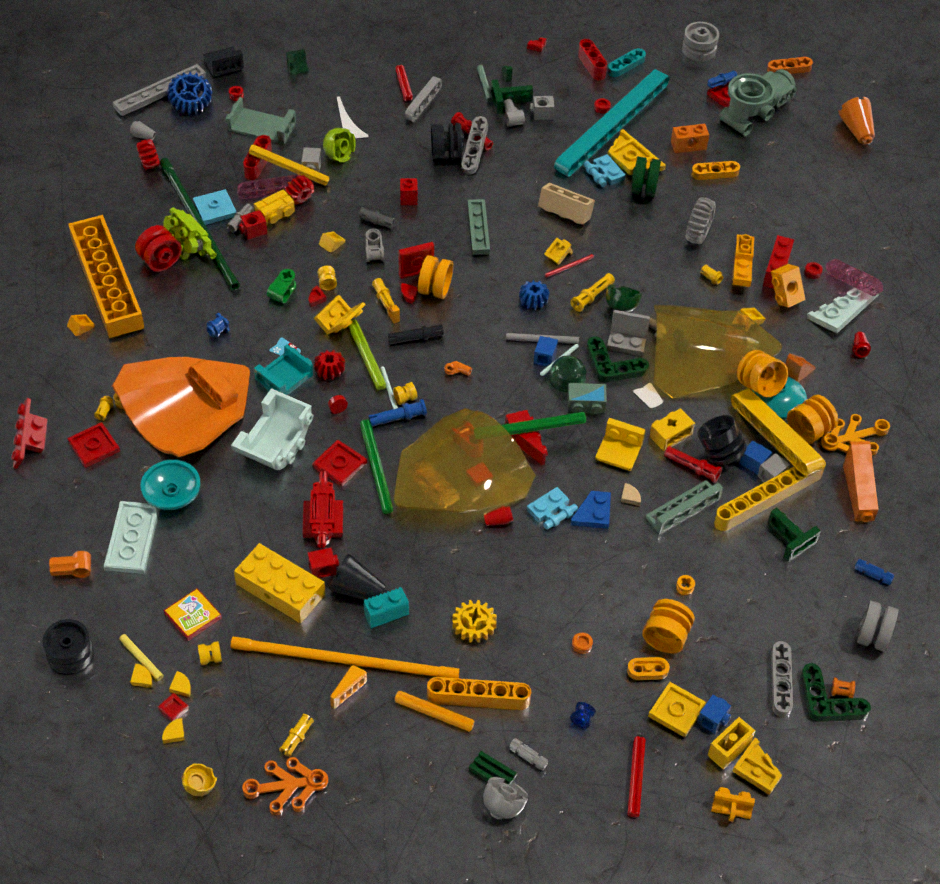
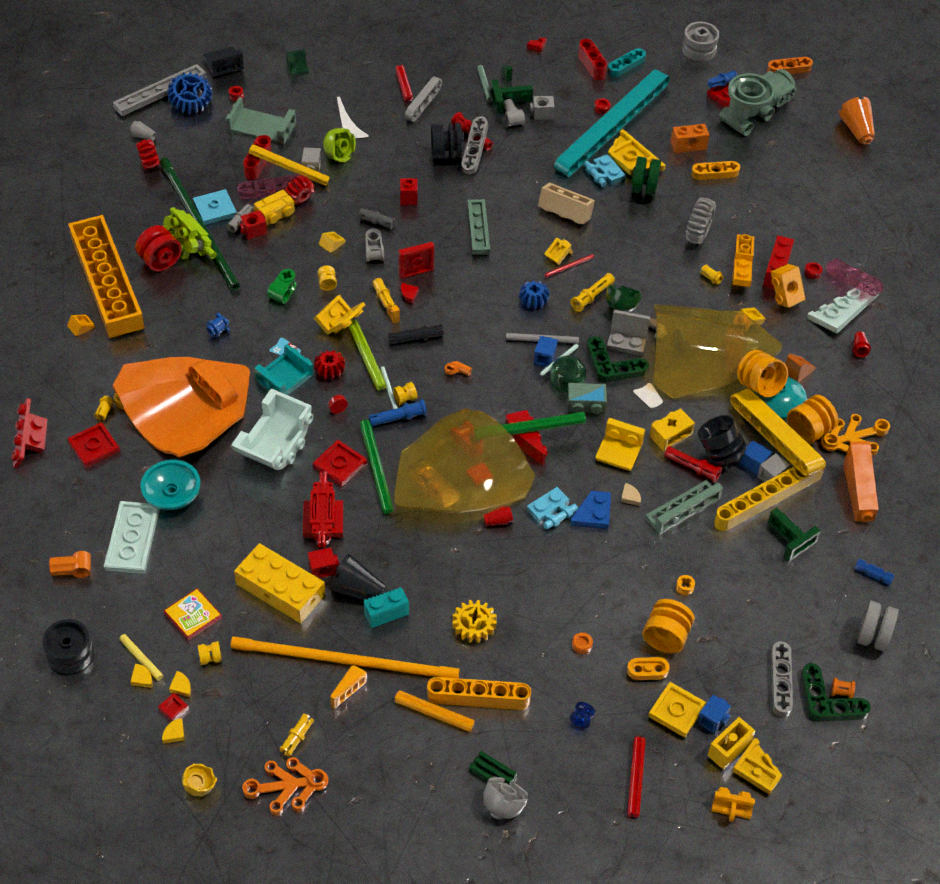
(316, 296): red tile -> none
(435, 277): light orange wheel -> none
(528, 754): light grey axle -> none

